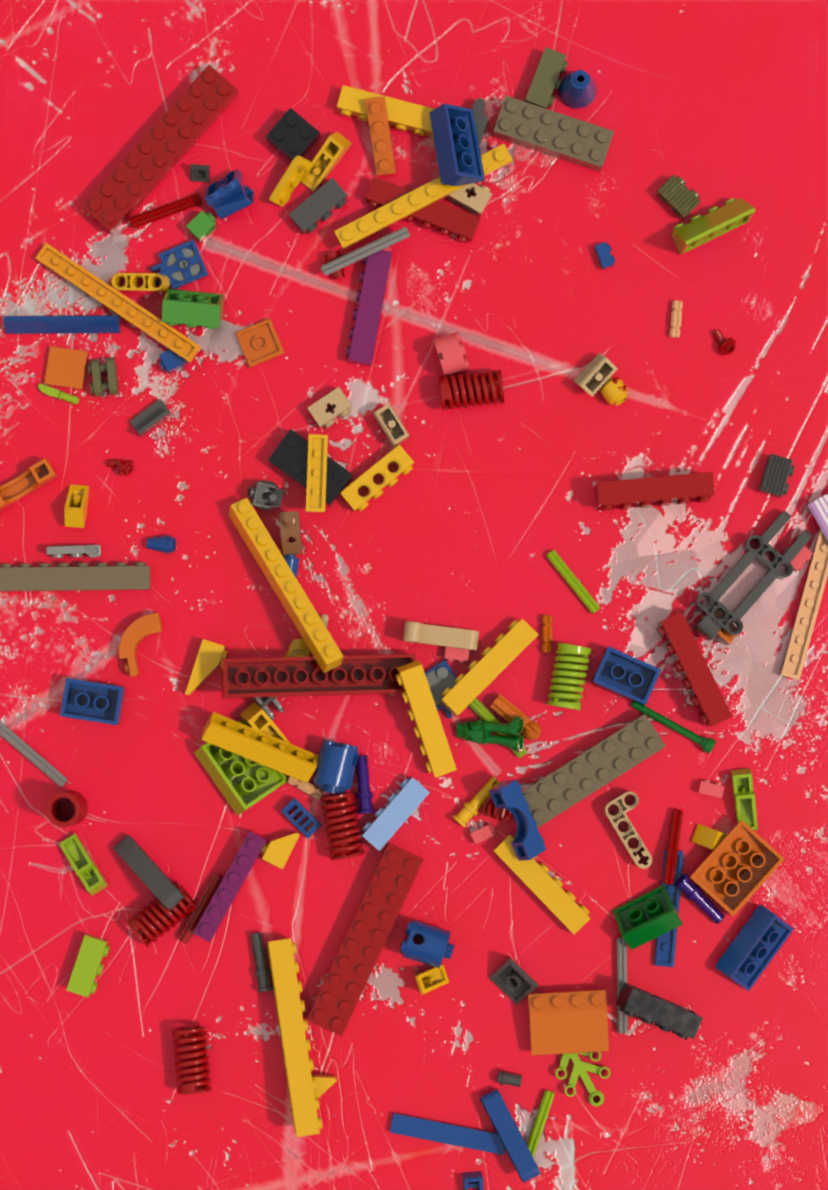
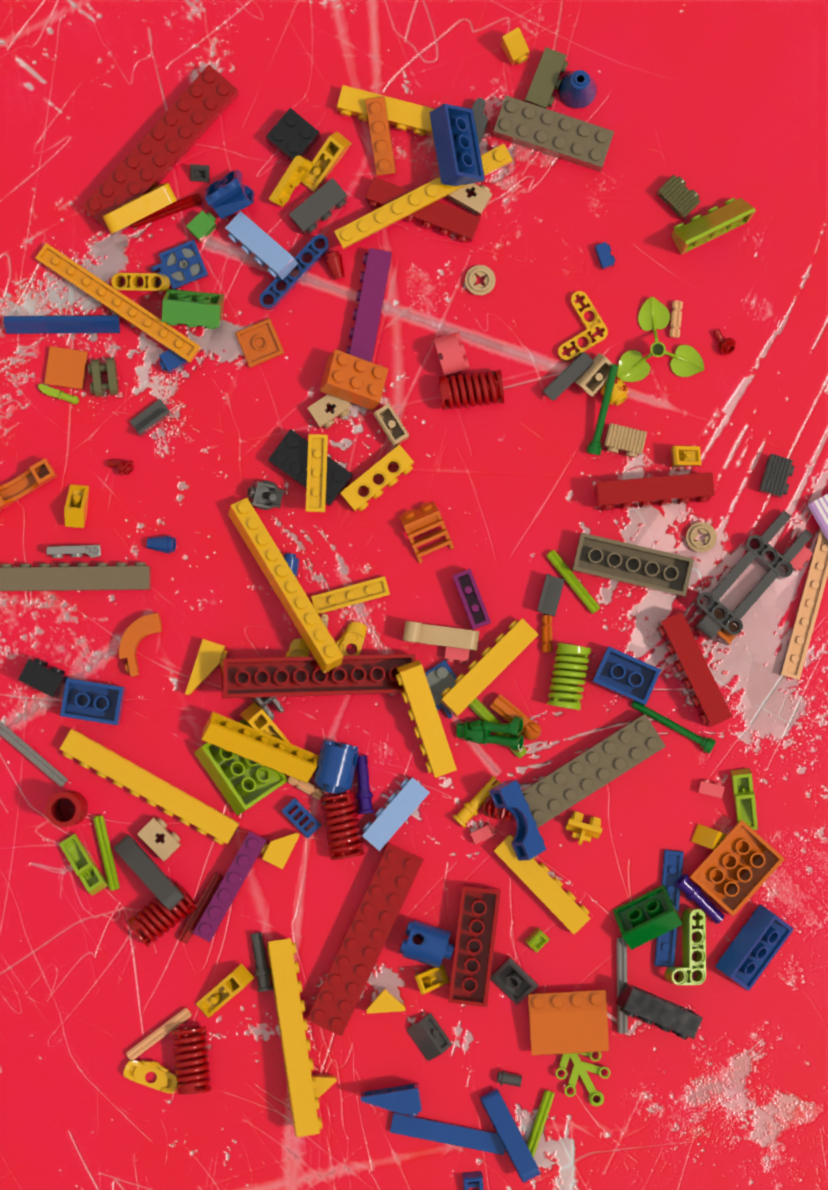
(42, 677): none -> black brick
(88, 965): lime brick -> none
(106, 852): none -> lime axle
(137, 1071): none -> yellow piece
(140, 207): none -> yellow beam
(149, 786): none -> yellow brick
(149, 836): none -> tan brick
(158, 1034): none -> light nougat axle
(225, 990): none -> yellow slope
(261, 245): none -> light blue brick
(290, 527): medium nougat torso -> none
(291, 281): none -> blue beam
(350, 595): none -> yellow plate
(354, 379): none -> orange brick
(355, 635): none -> yellow piece
(365, 251): light grey axle -> none
(385, 1003): none -> yellow slope
(399, 1099): none -> blue slope
(422, 520): none -> orange plate
(429, 1037): none -> dark grey panel
(471, 599): none -> magenta brick
(474, 946): none -> red brick
(481, 271): none -> tan gear
(515, 47): none -> yellow slope
(537, 939): none -> lime slope
(550, 595): none -> dark grey panel
(568, 376): none -> dark grey slope
(582, 830): none -> yellow hips
(590, 326): none -> yellow beam
(595, 445): none -> green piece
(625, 439): none -> tan brick
(630, 832): tan beam -> none
(632, 564): none -> dark tan brick
(633, 366): none -> lime plant
(673, 844): red axle -> none
(685, 456): none -> yellow slope
(690, 946): none -> lime beam
(704, 528): none -> tan gear

